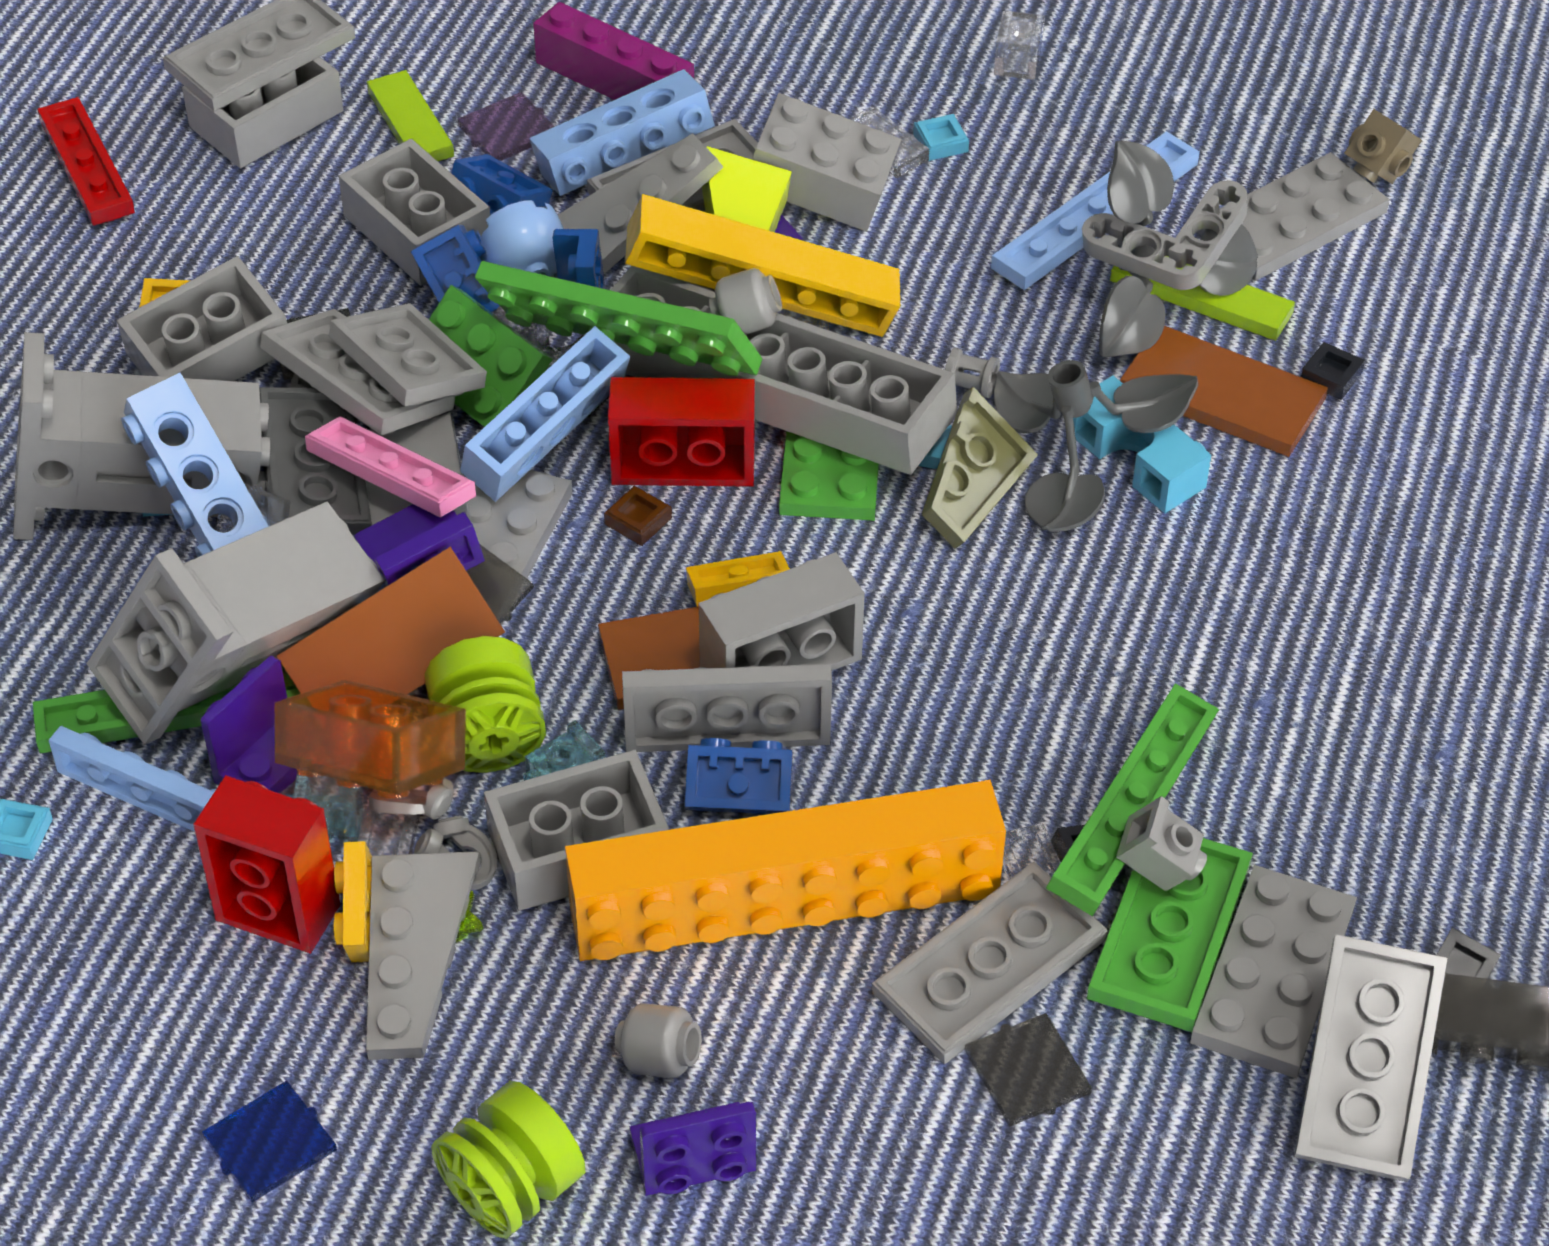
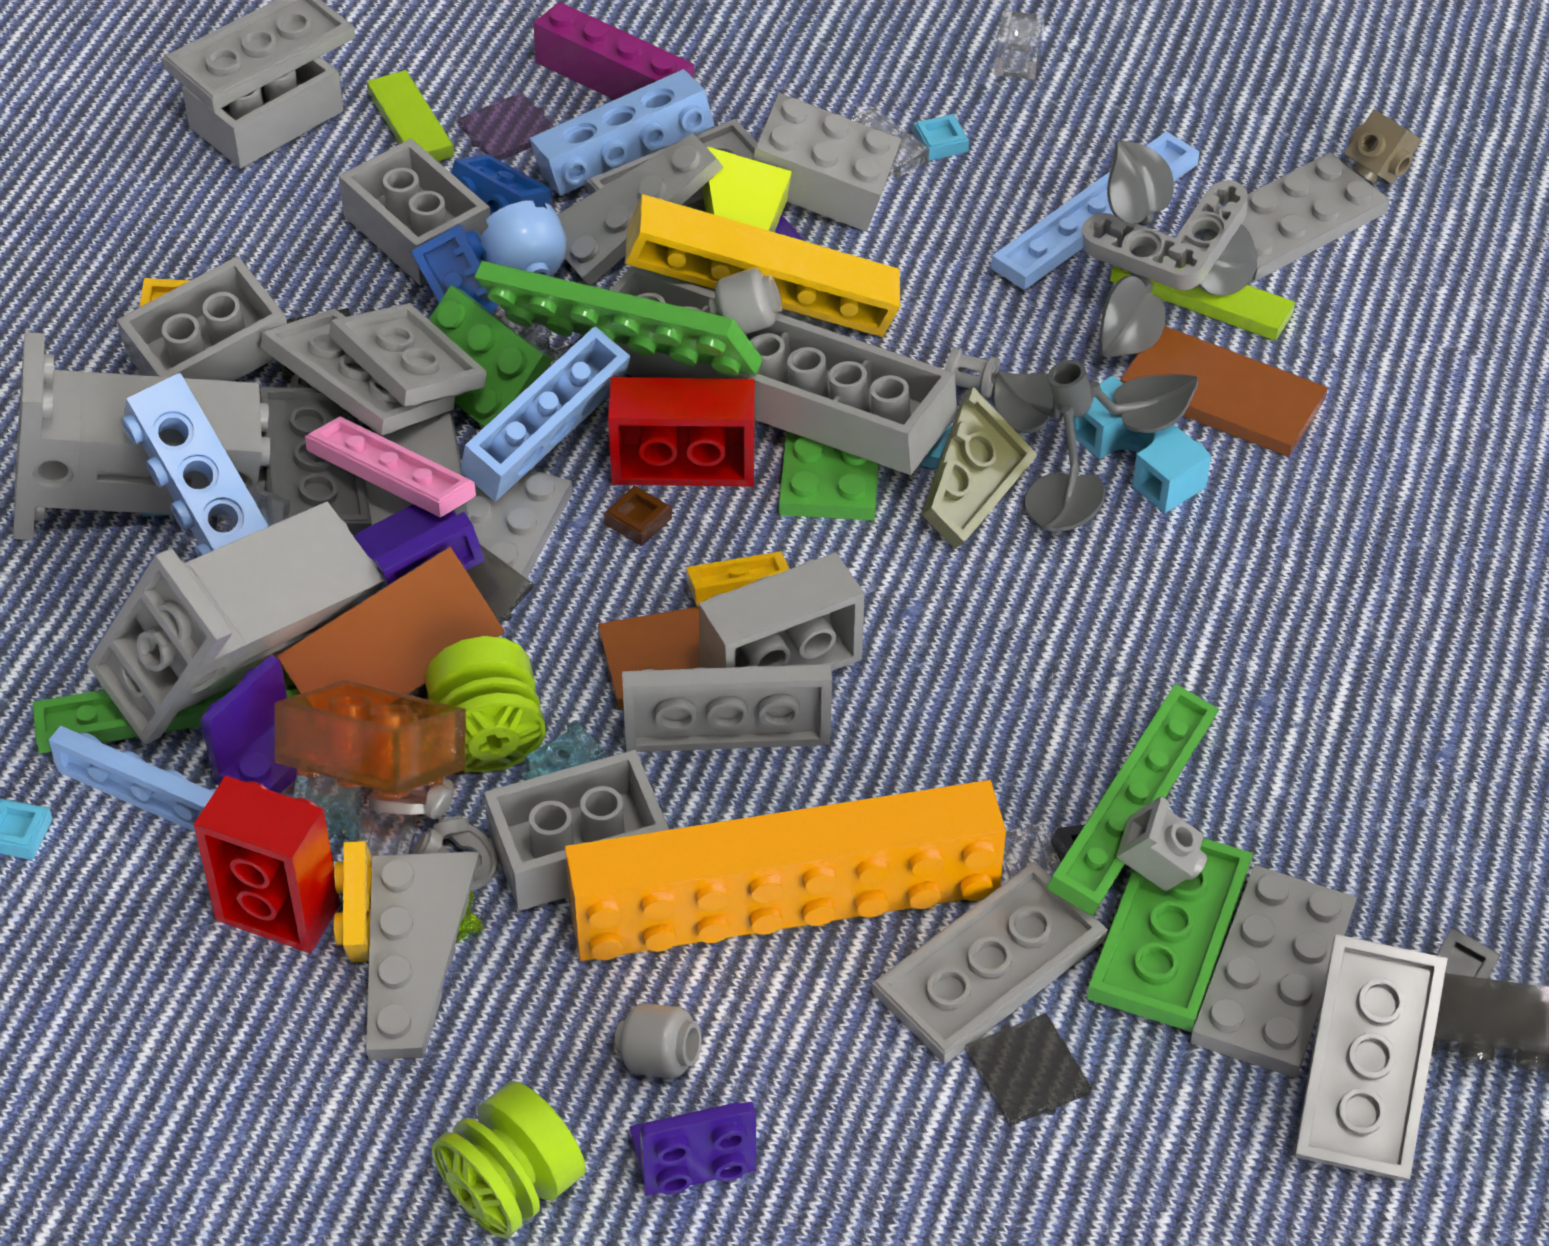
(86, 161): red plate -> none
(269, 1141): clear blue piece -> none
(579, 256): blue bracket -> none
(738, 777): blue bracket -> none
(1333, 369): black plate -> none

